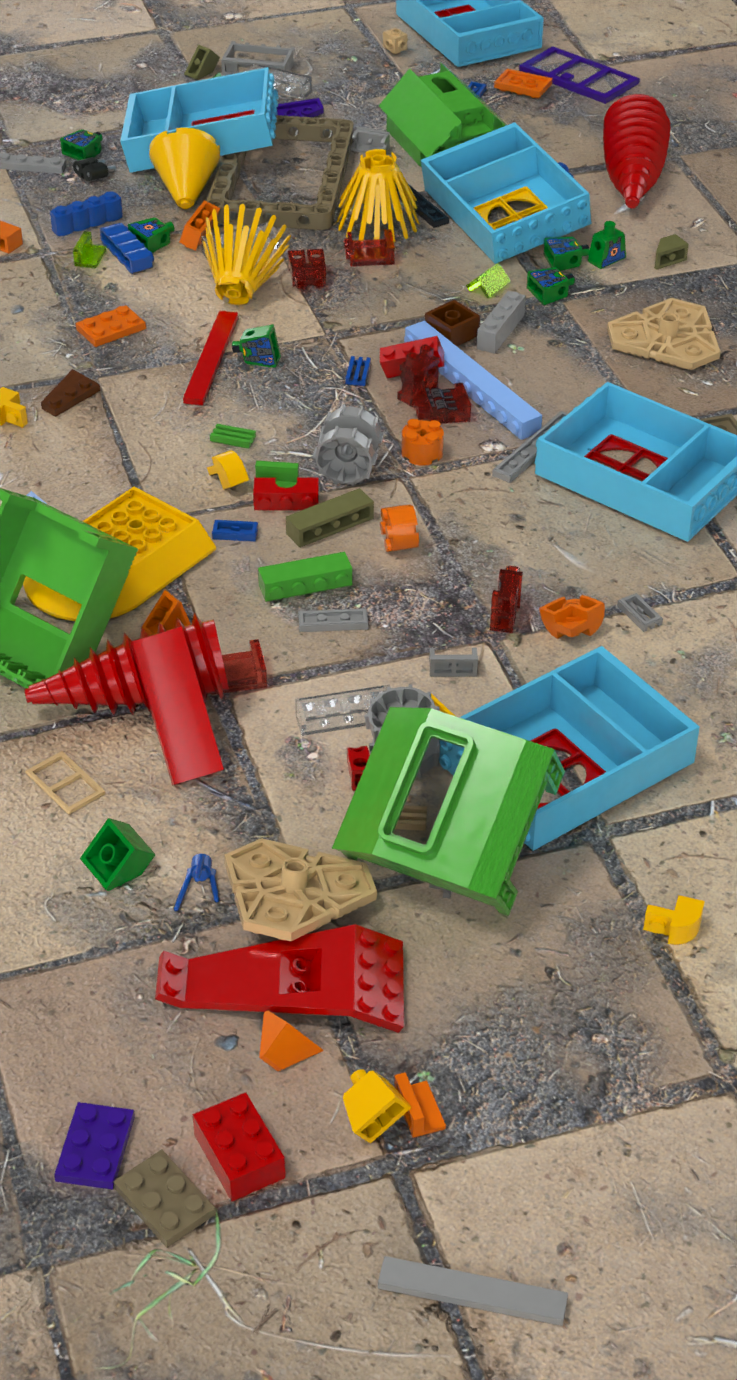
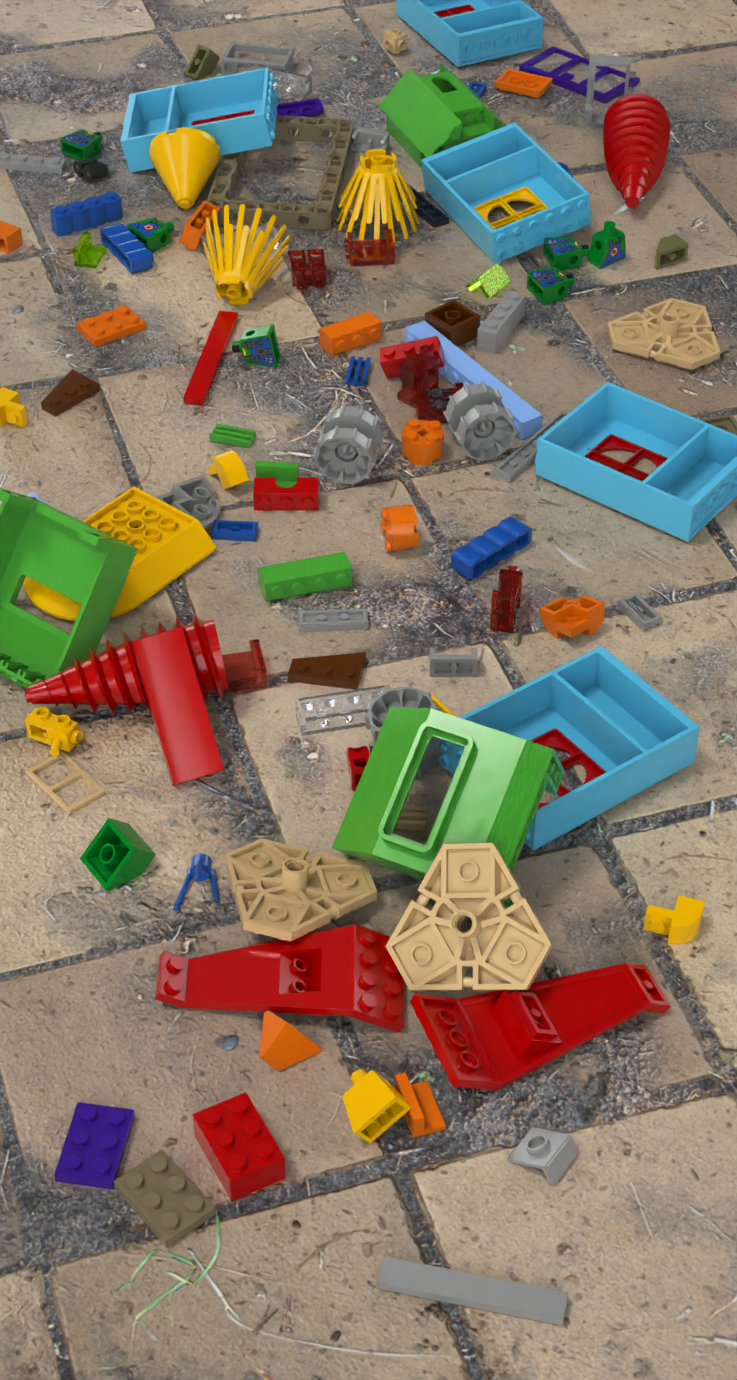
(54, 730): none -> yellow brick
(165, 611): orange slope -> none
(194, 498): none -> light grey brick
(329, 517): olive brick -> none
(330, 670): none -> reddish brown wing
(350, 333): none -> orange brick
(480, 422): none -> light grey piece
(490, 548): none -> blue brick
(502, 944): none -> tan plate
(510, 1033): none -> red wing
(547, 1151): none -> light grey piece
(609, 61): none -> light grey hinge

